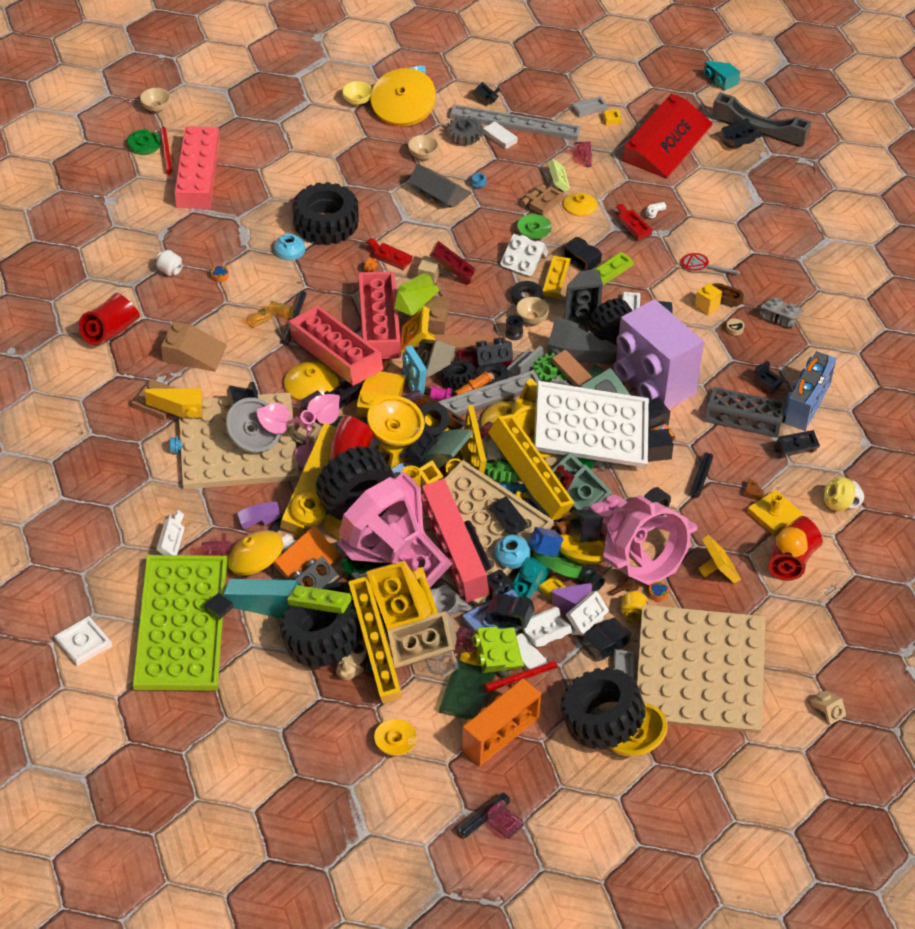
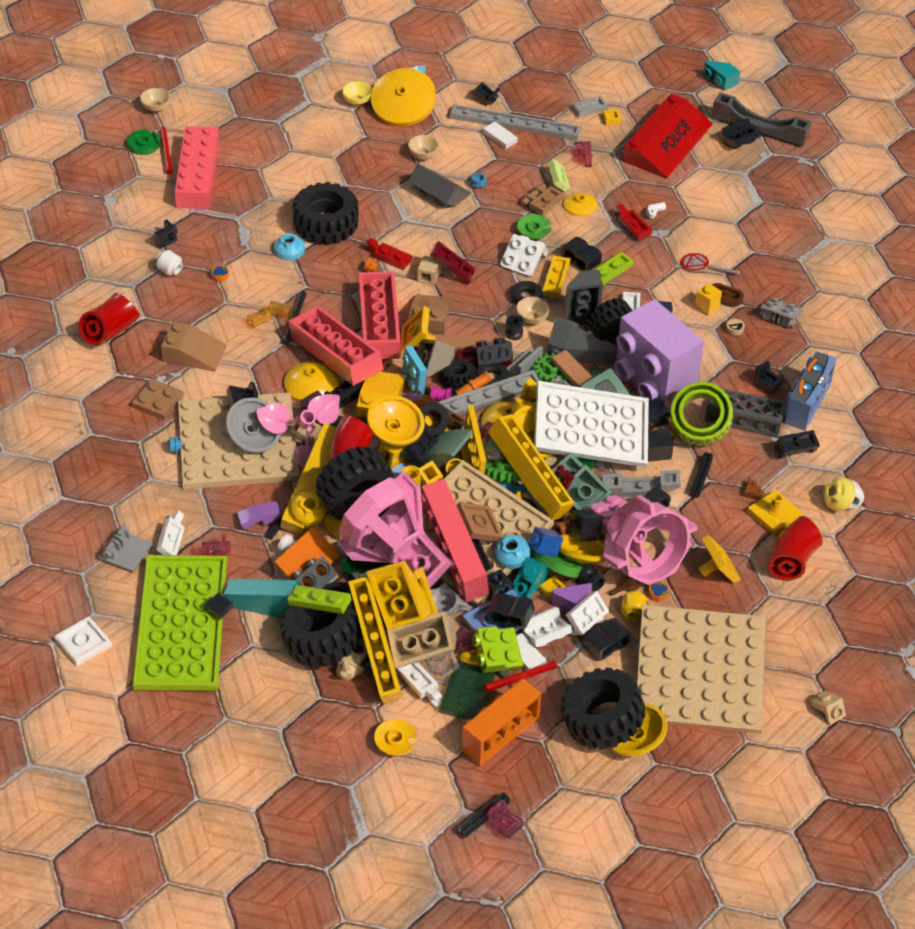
(125, 549): none -> light grey hinge
(166, 235): none -> black bracket
(177, 401): yellow slope -> none
(255, 552): yellow dish -> none
(415, 294): lime wedge -> none
(421, 682): none -> white plate
(464, 130): dark grey gear -> none
(479, 521): none -> medium nougat plate
(508, 516): black plate -> none
(624, 661): light grey tile -> none
(633, 487): none -> light grey slope
(705, 436): none -> lime tyre
(792, 541): light orange hair -> none

